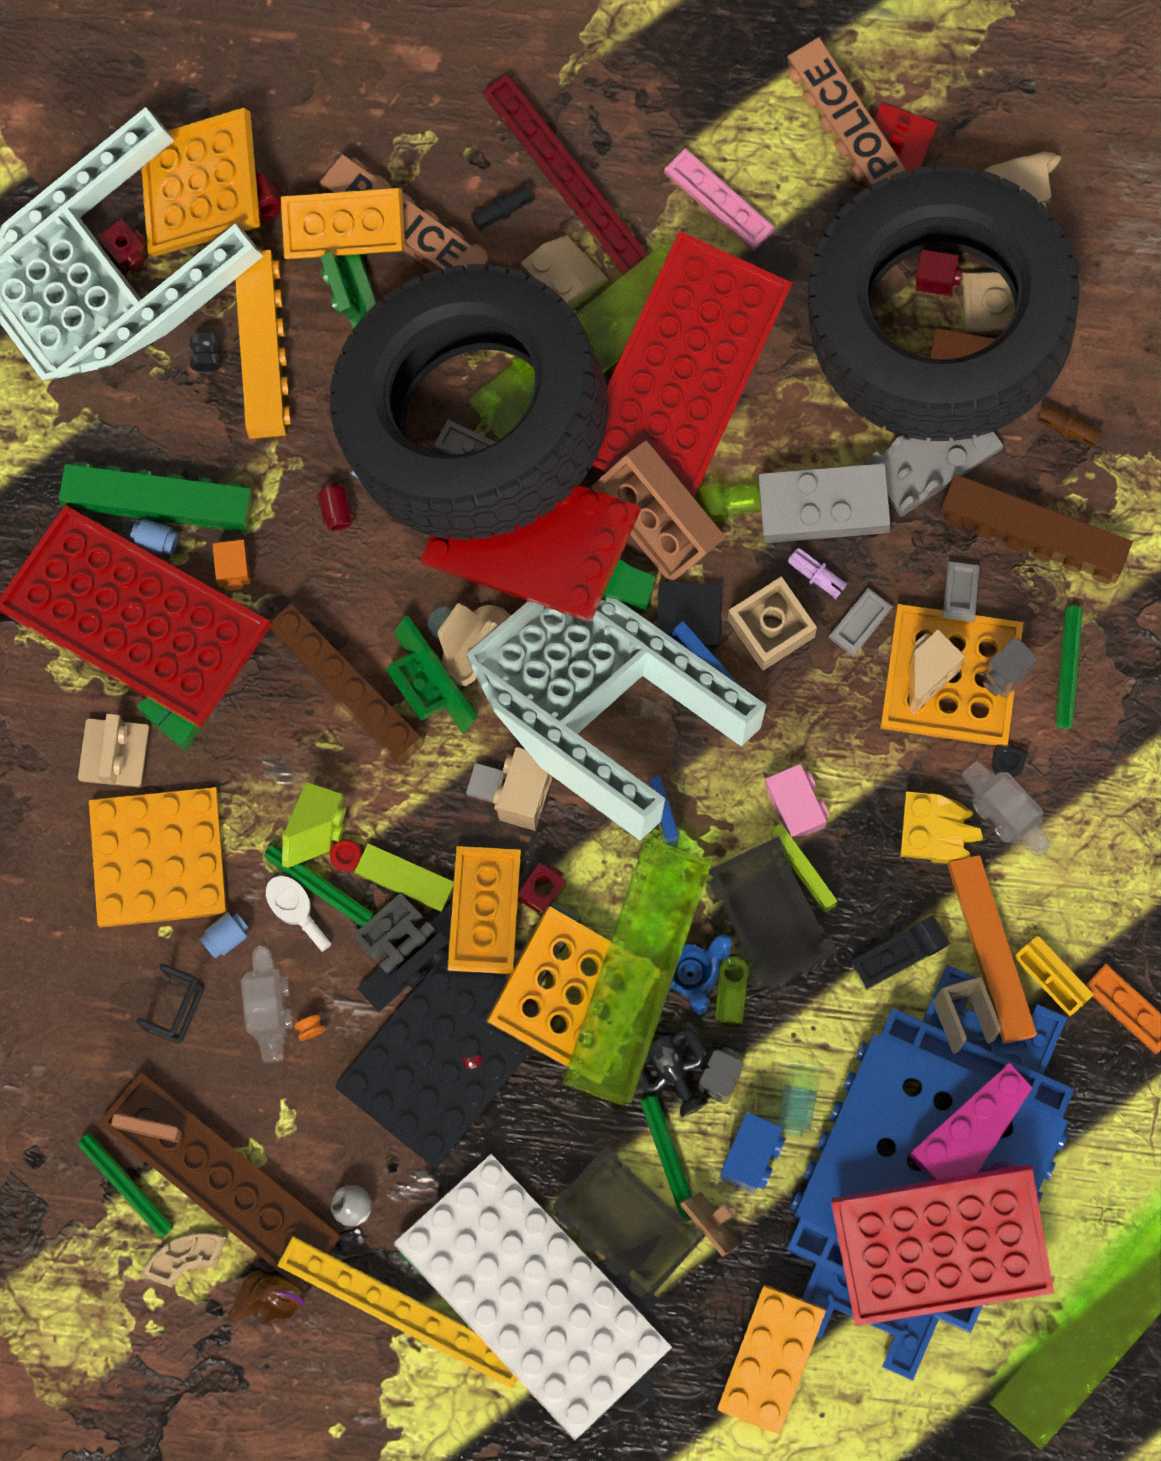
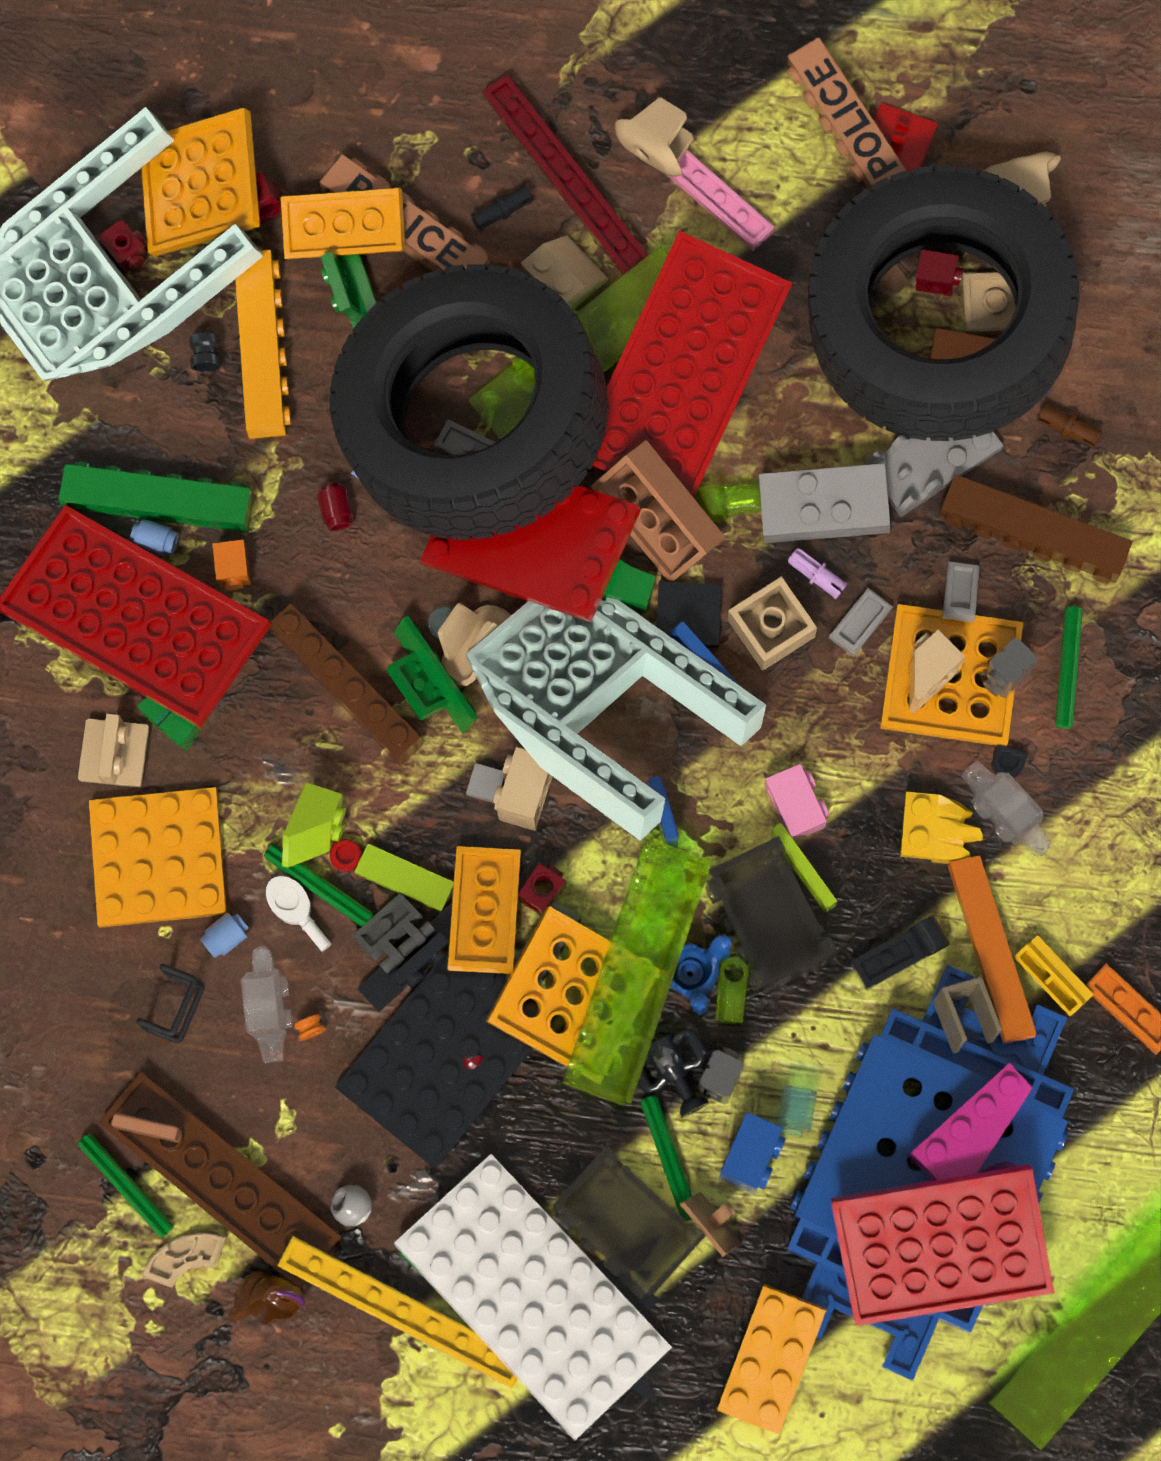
(656, 136): none -> tan piece

